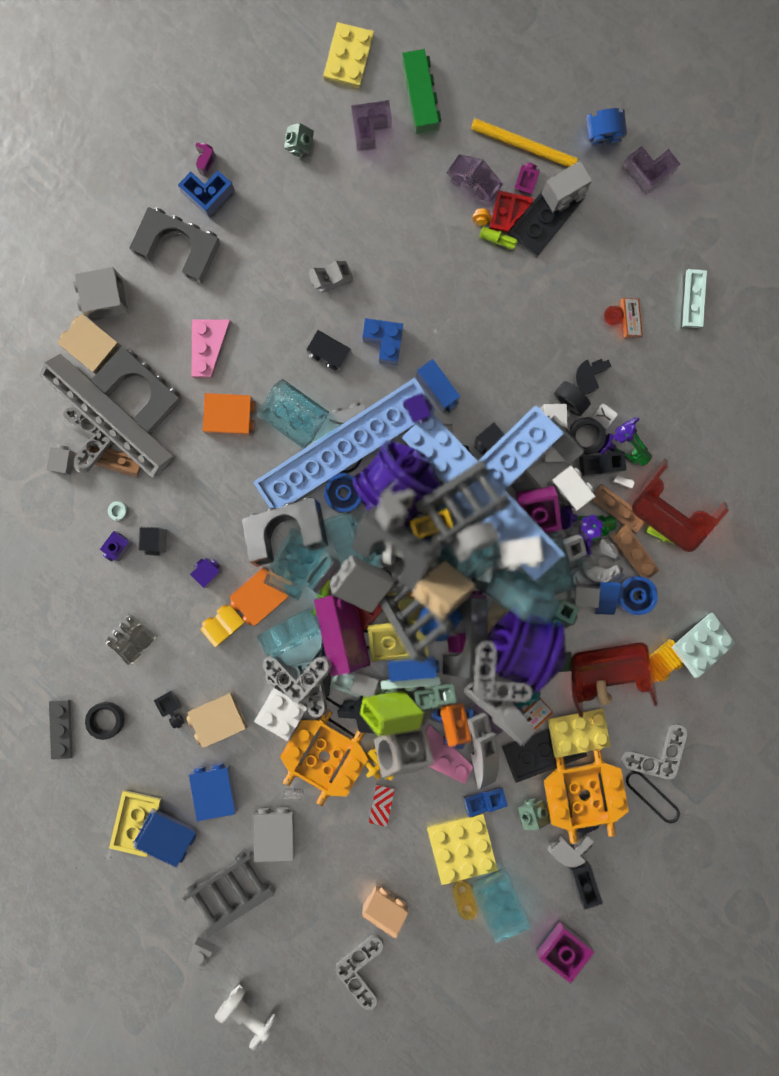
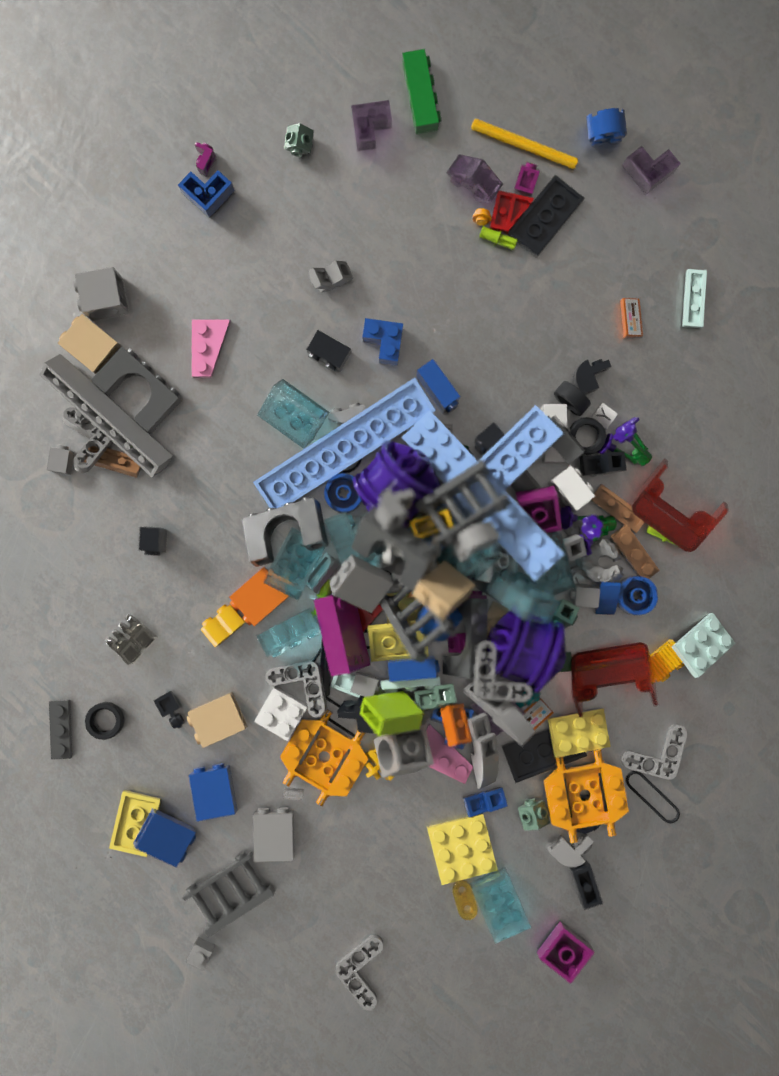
(115, 546): dark purple brick -> none
(118, 511): light aqua tile -> none
(157, 225): dark grey arch -> none
(206, 571): dark purple brick -> none
(228, 414): orange brick -> none
(240, 1013): white piece -> none
(301, 682): light grey beam -> none
(348, 55): light yellow plate -> none
(381, 805): tile -> none
(385, 911): light nougat slope -> none
(418, 408): dark purple brick -> none
(522, 552): white brick -> none
(566, 187): light grey brick -> none
(603, 697): tan arm -> none
(614, 315): clear red tile -> none
(622, 482): white tile -> none

